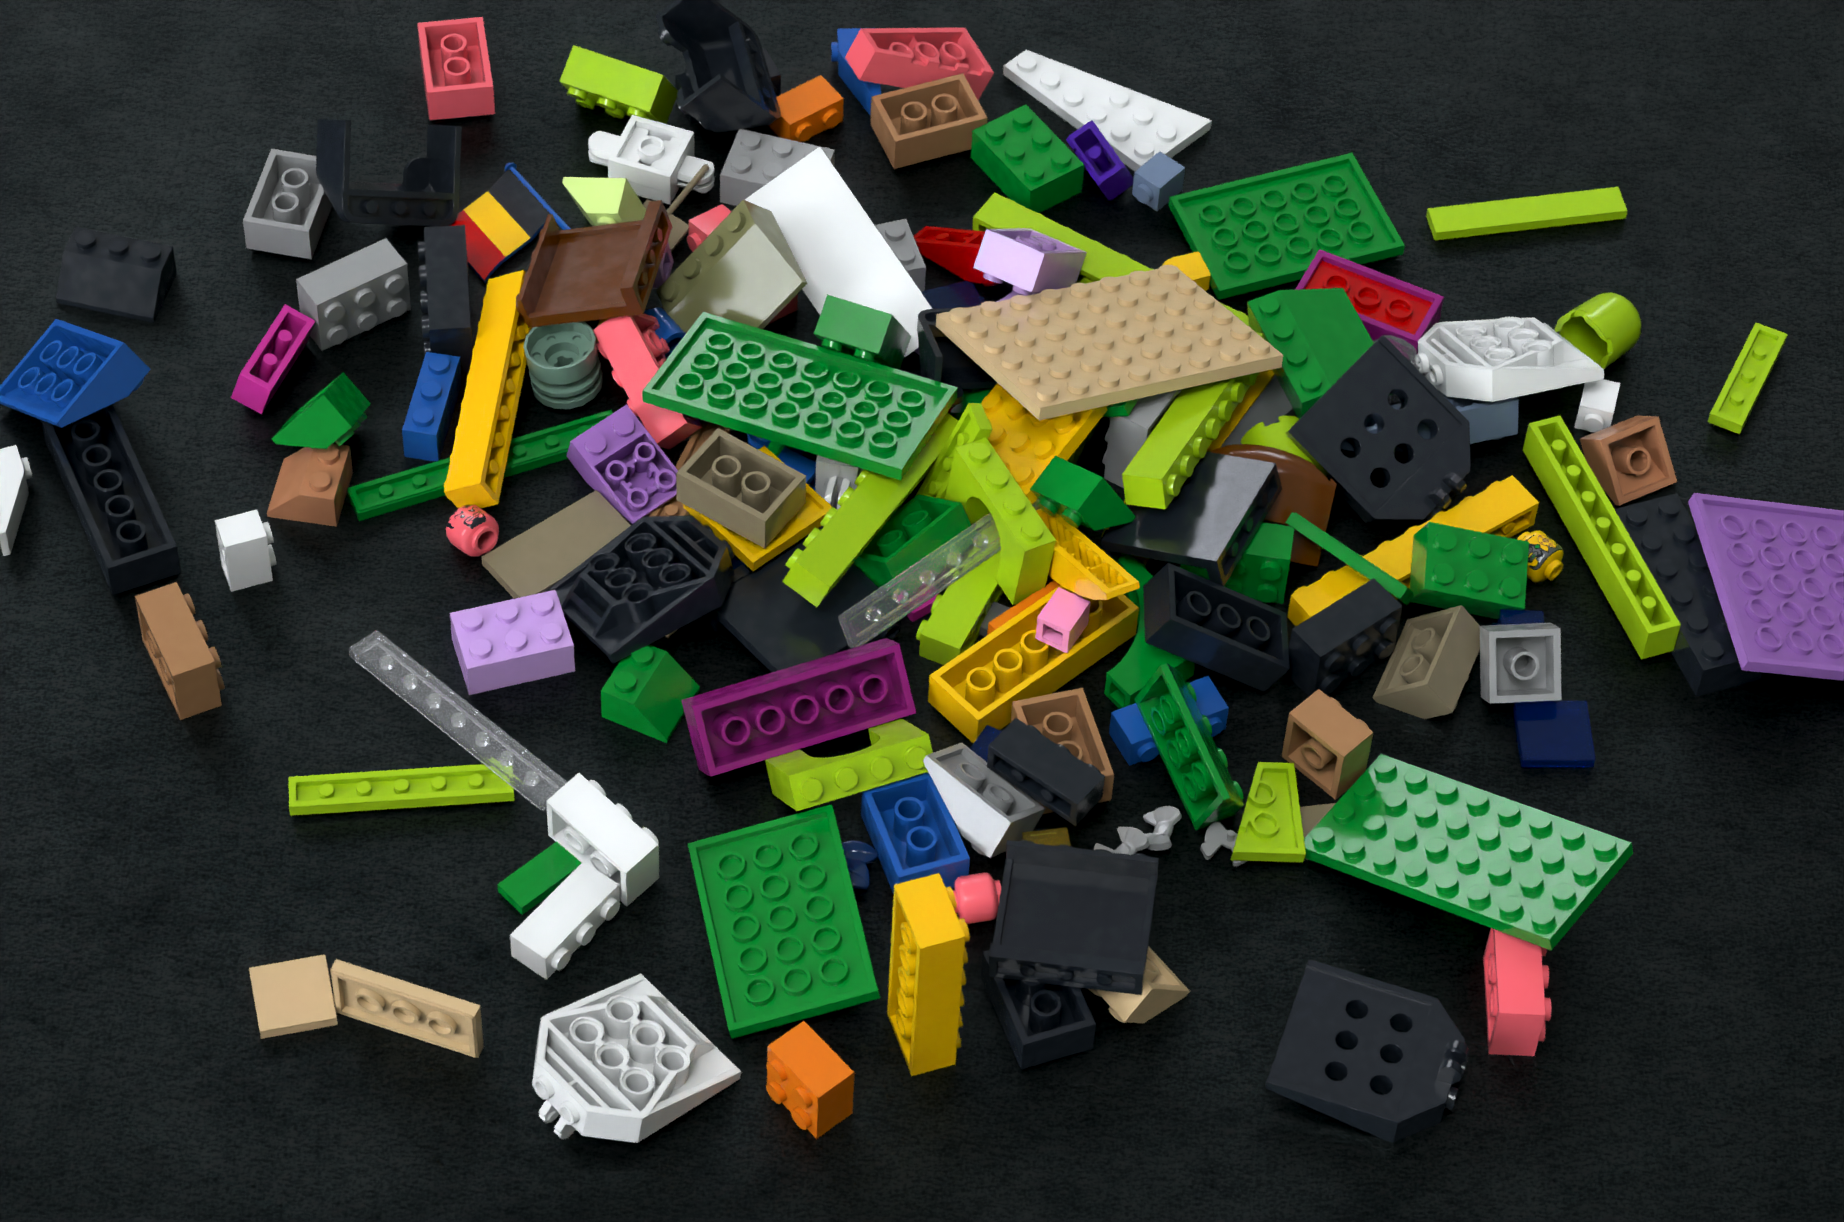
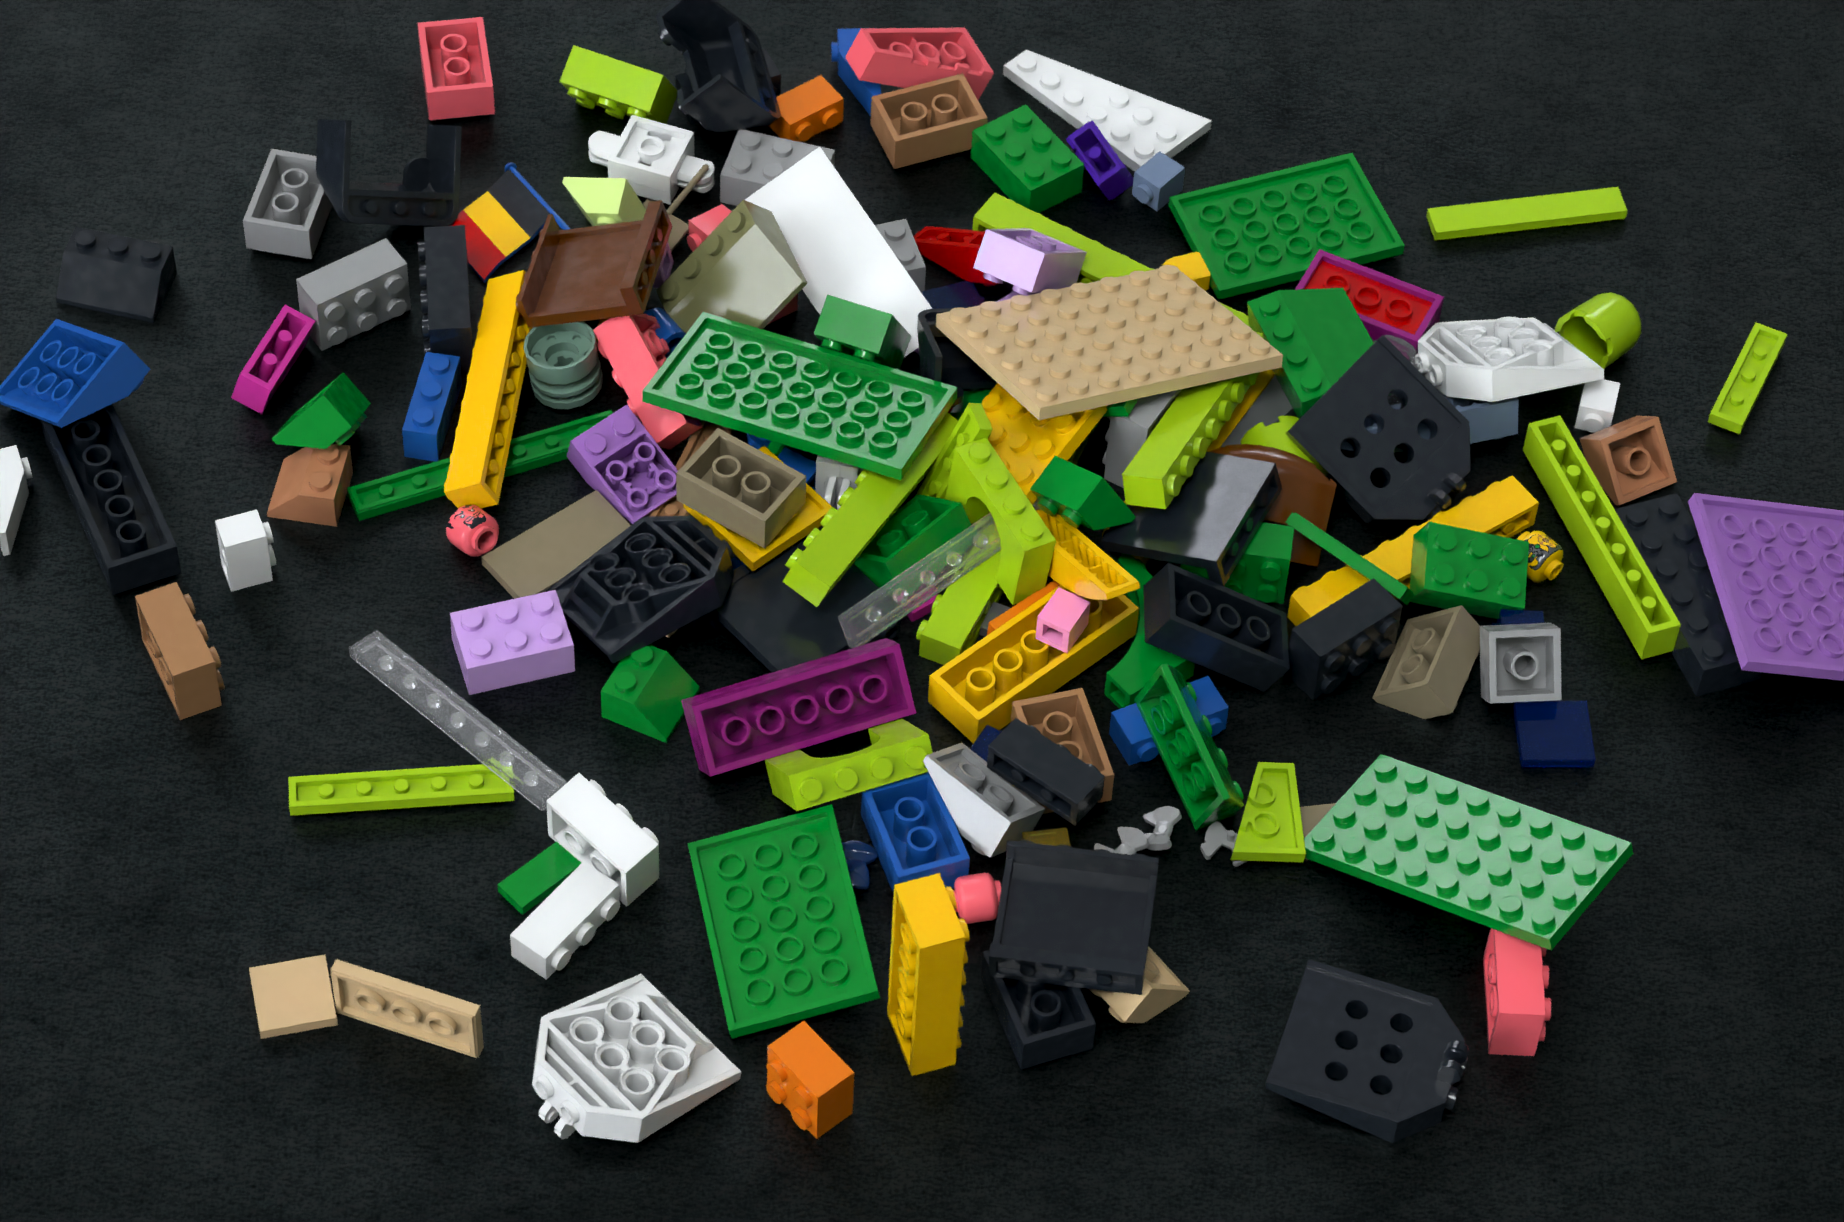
(1327, 743): medium nougat brick -> none

